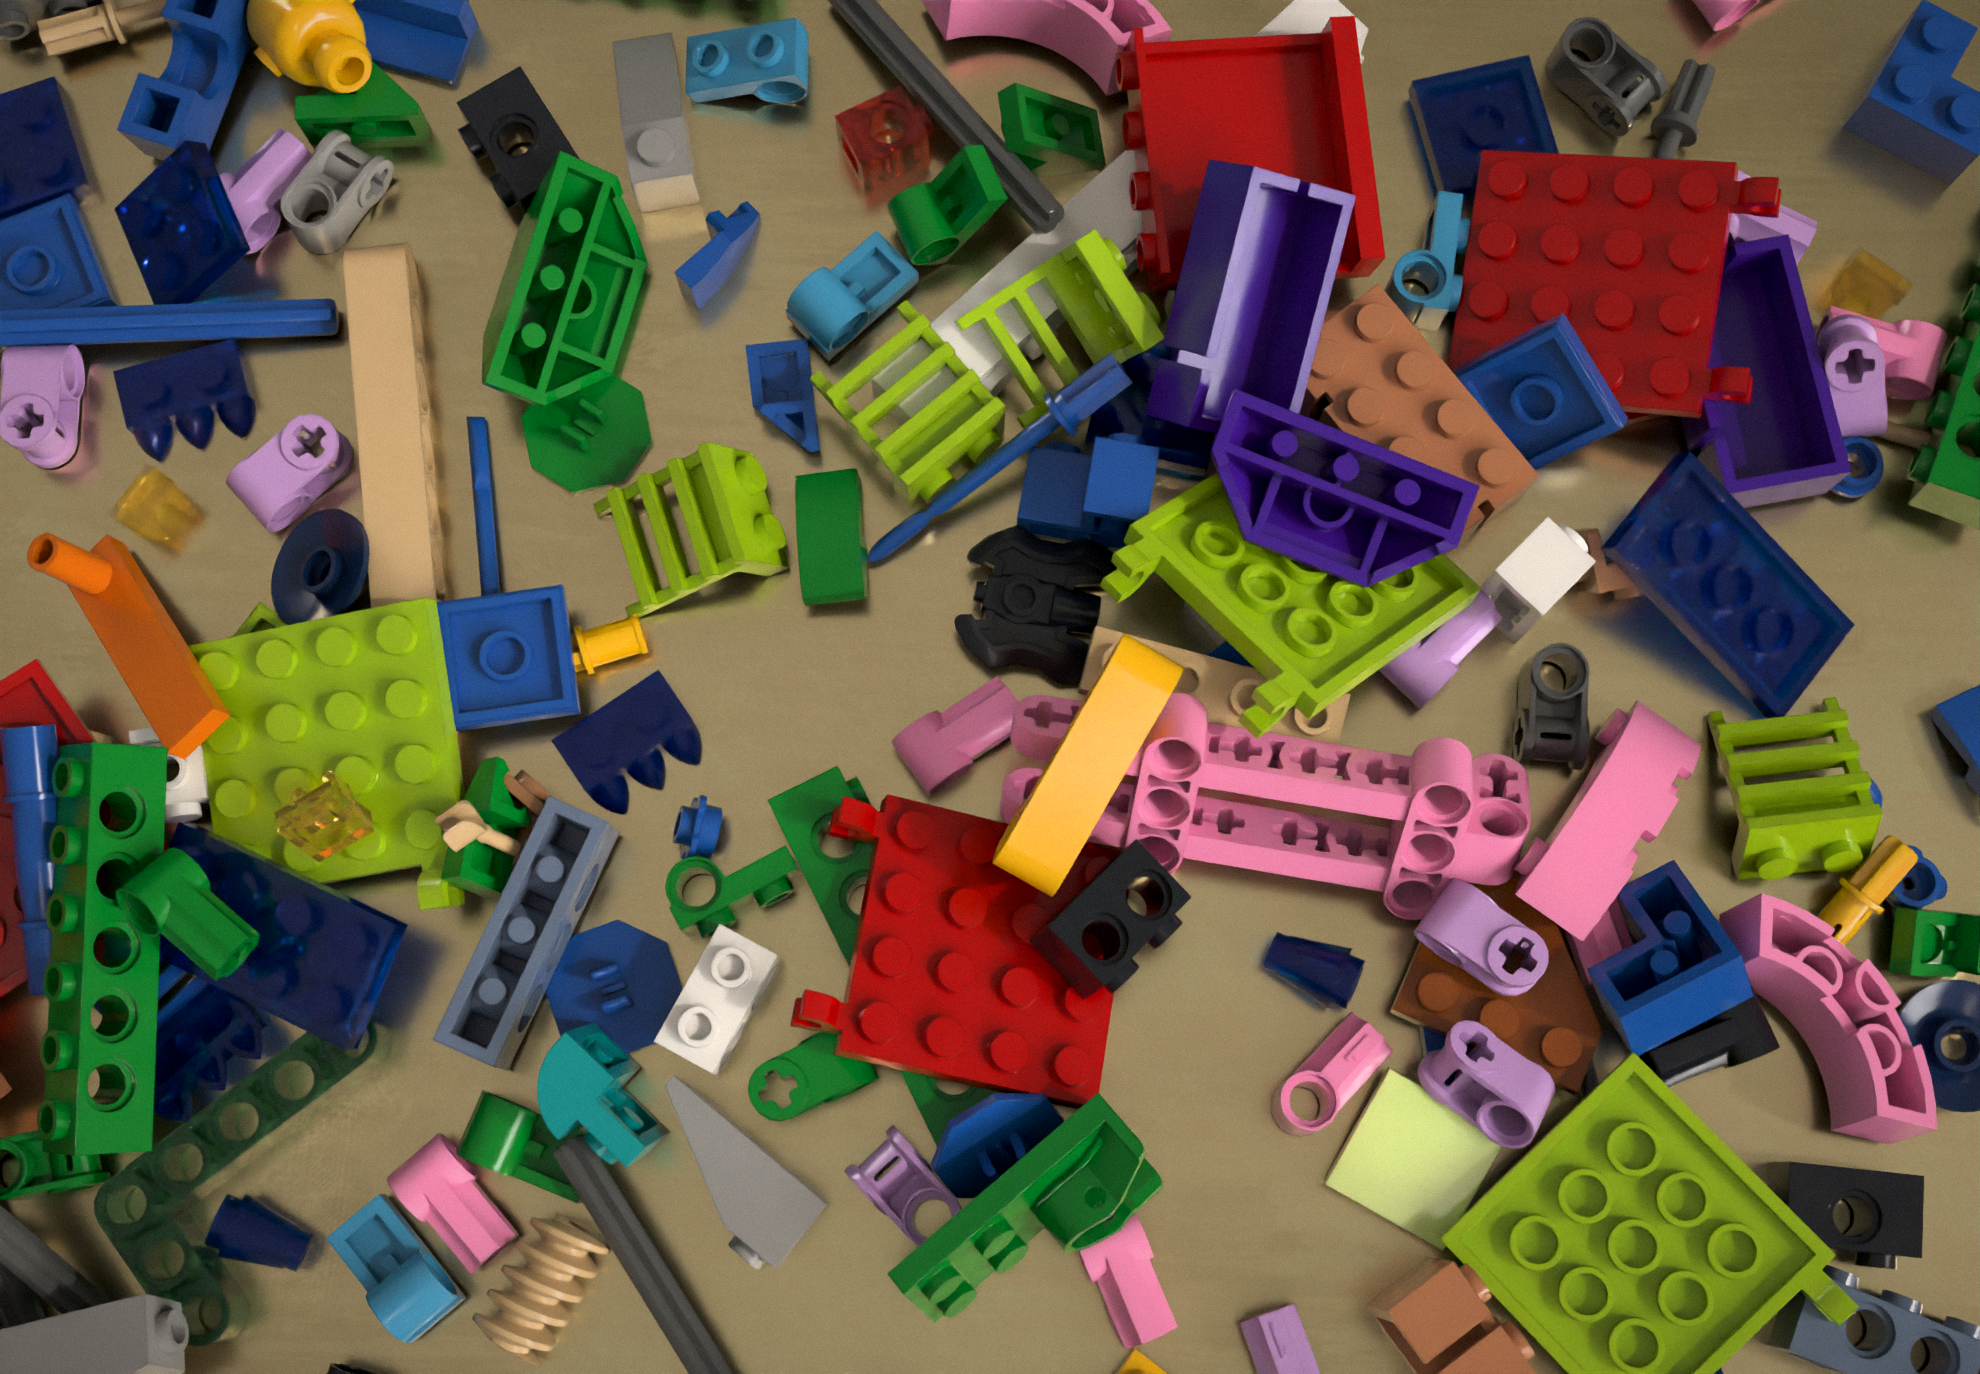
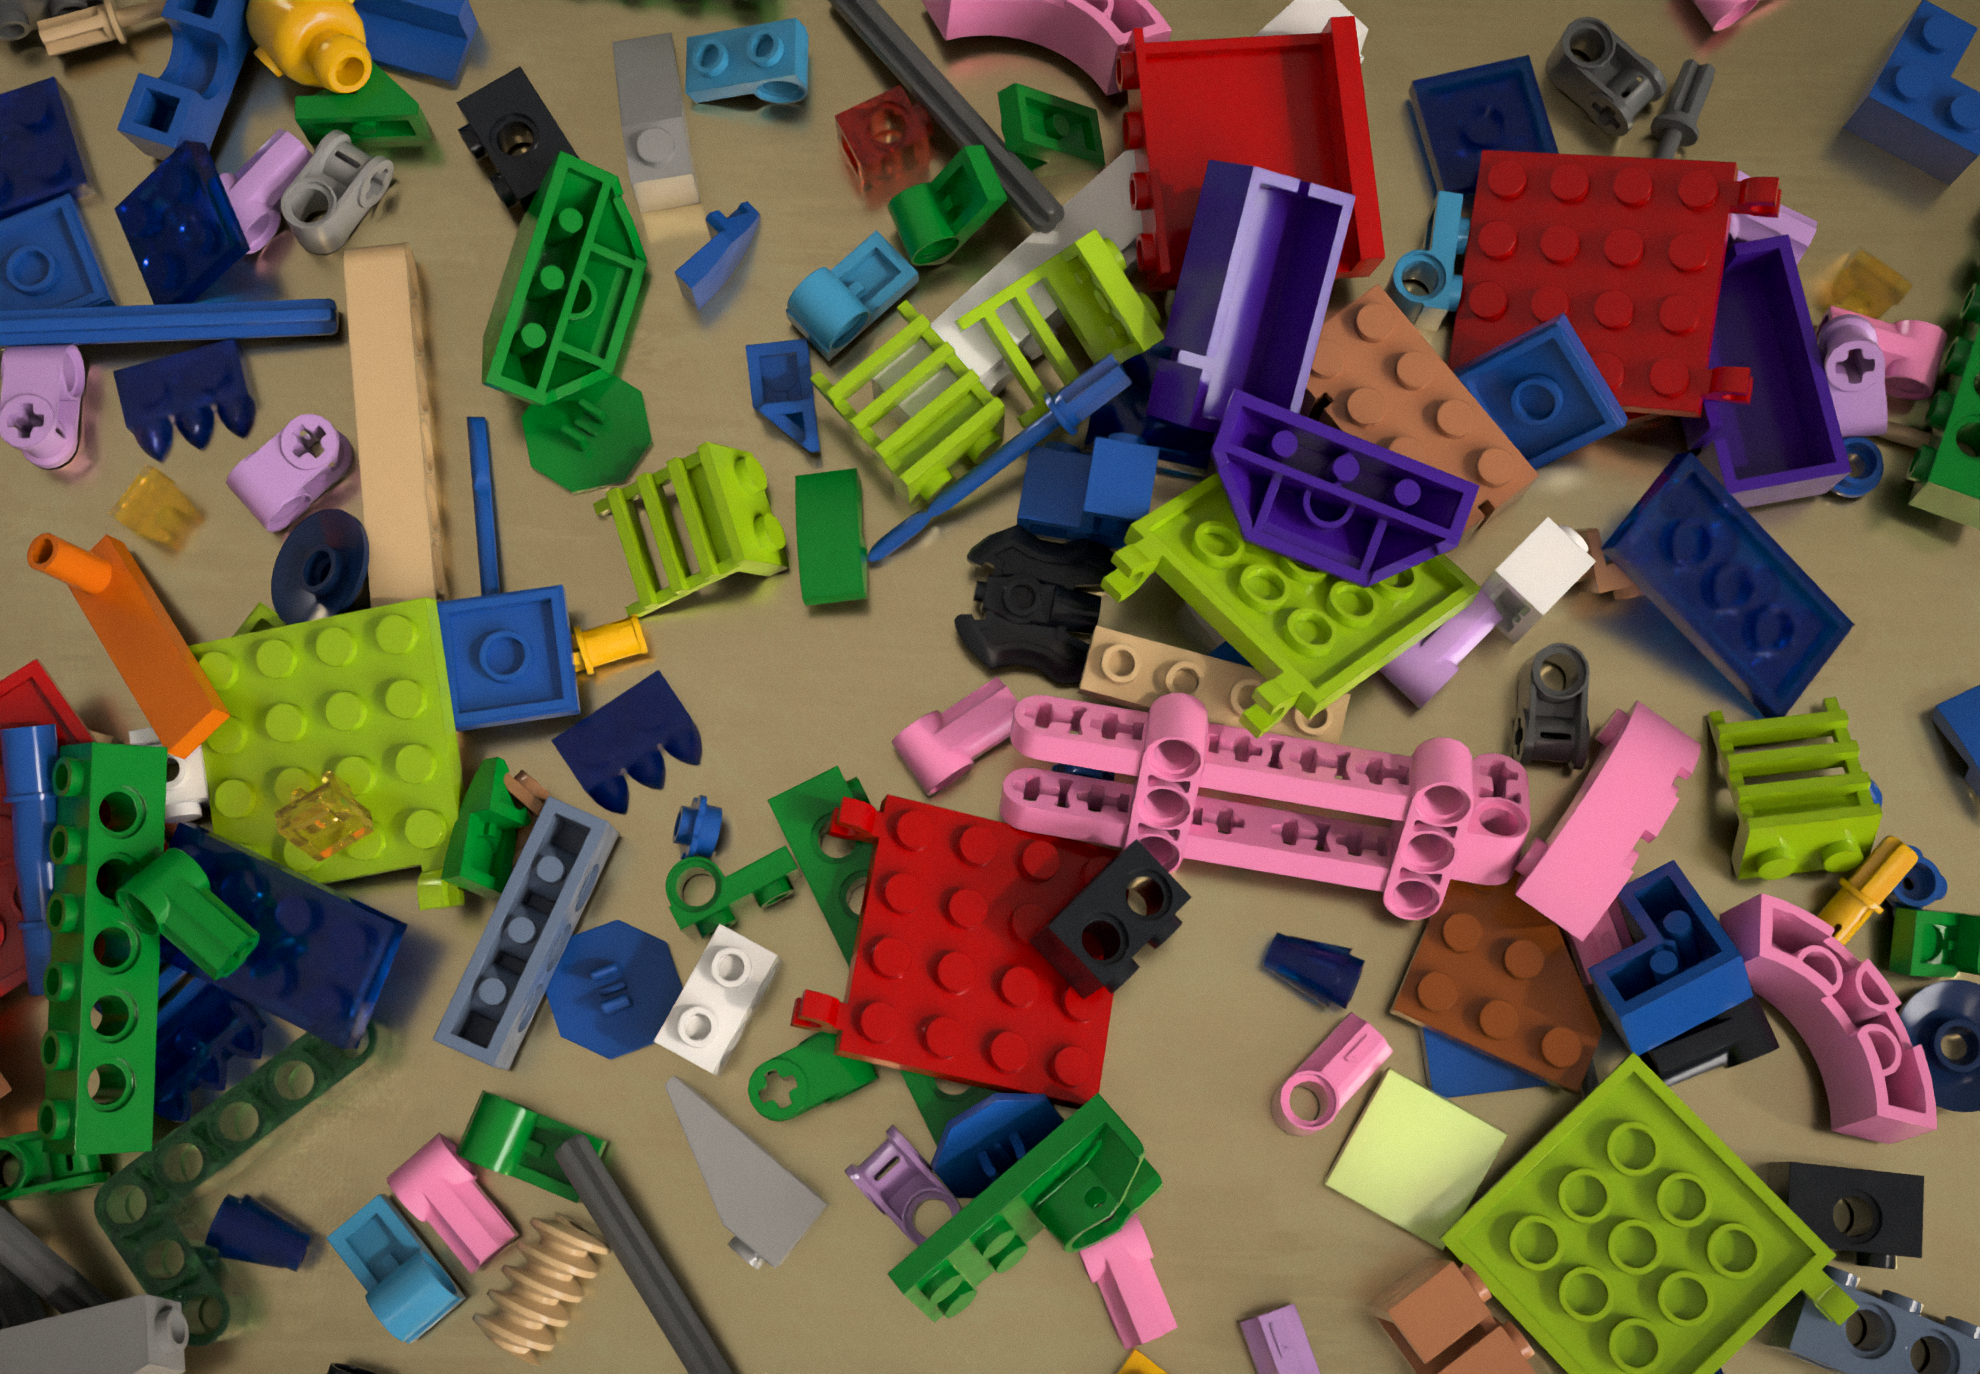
(464, 824): tan hand -> none
(584, 1088): teal brick -> none
(1087, 765): yellow beam -> none
(1476, 936): lavender piece -> none
(1491, 1084): lavender piece -> none

